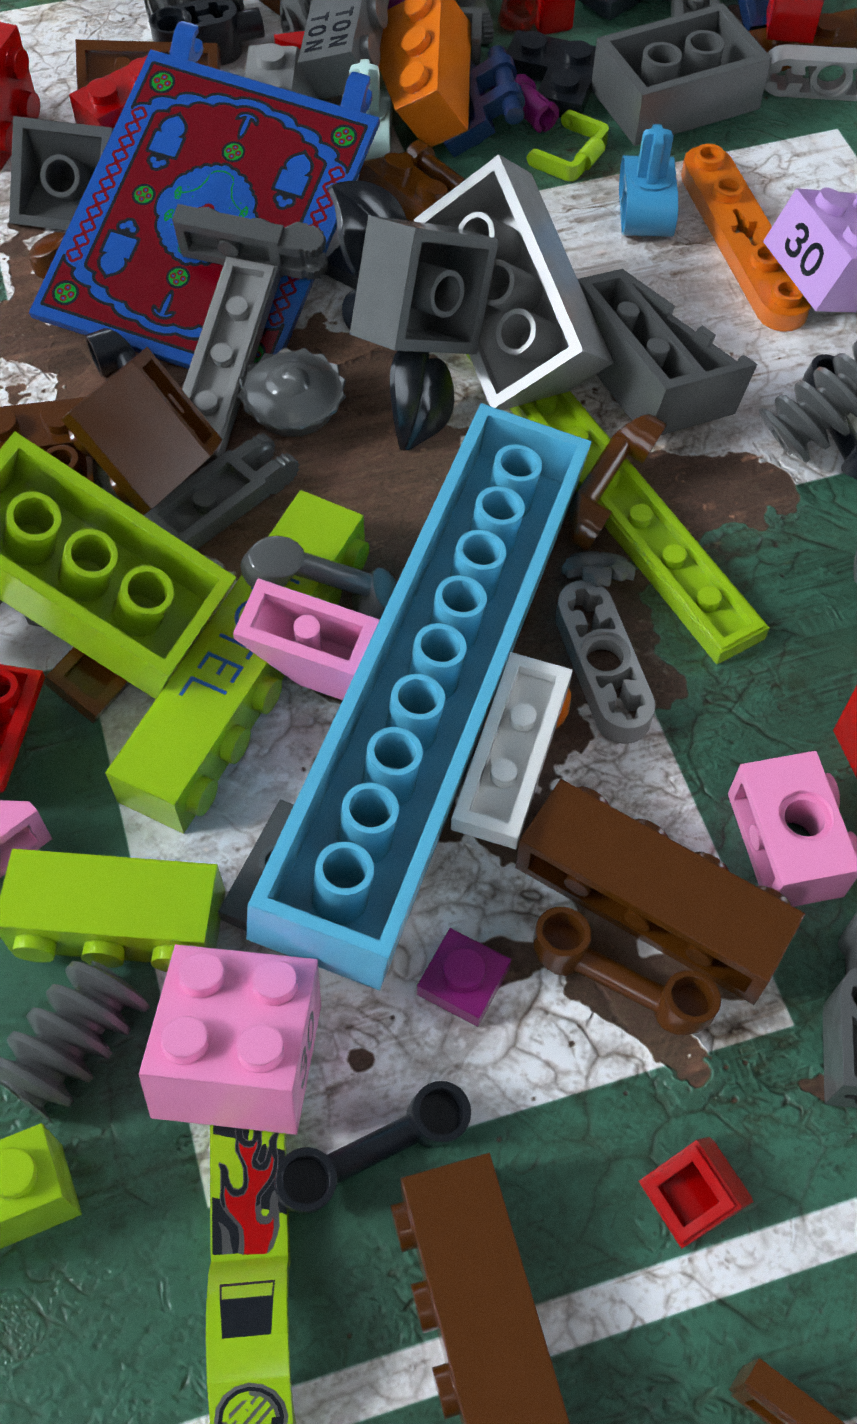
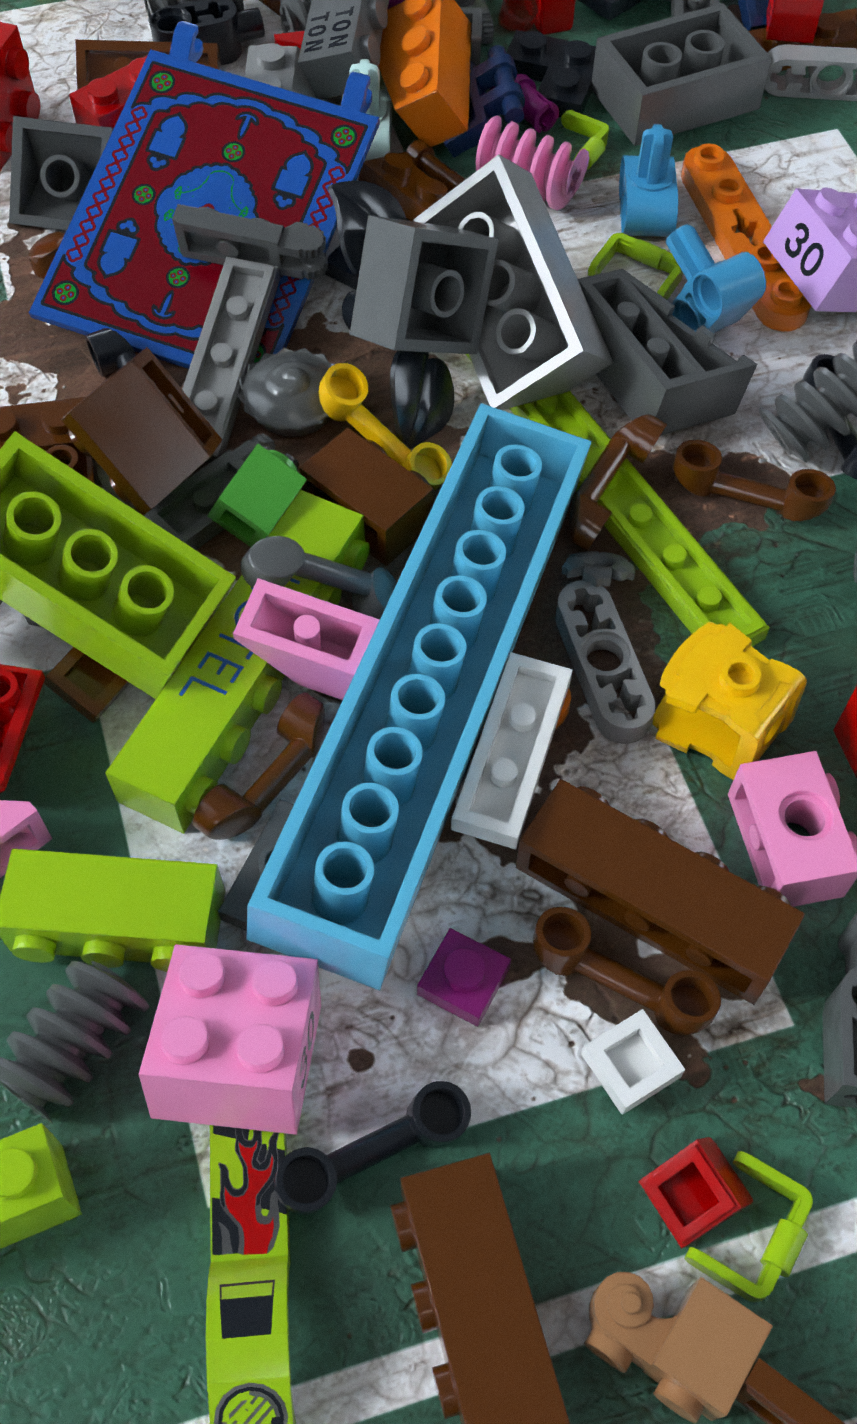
(227, 813): none -> reddish brown bar
(257, 495): none -> bright green brick
(341, 397): none -> yellow bar
(373, 484): none -> reddish brown brick
(554, 174): none -> bright pink piece
(632, 1061): none -> white plate
(642, 252): none -> lime piece
(694, 1356): none -> medium nougat brick
(717, 291): none -> dark azure beam
(725, 698): none -> yellow piece
(783, 1246): none -> lime piece
(805, 497): none -> reddish brown bar

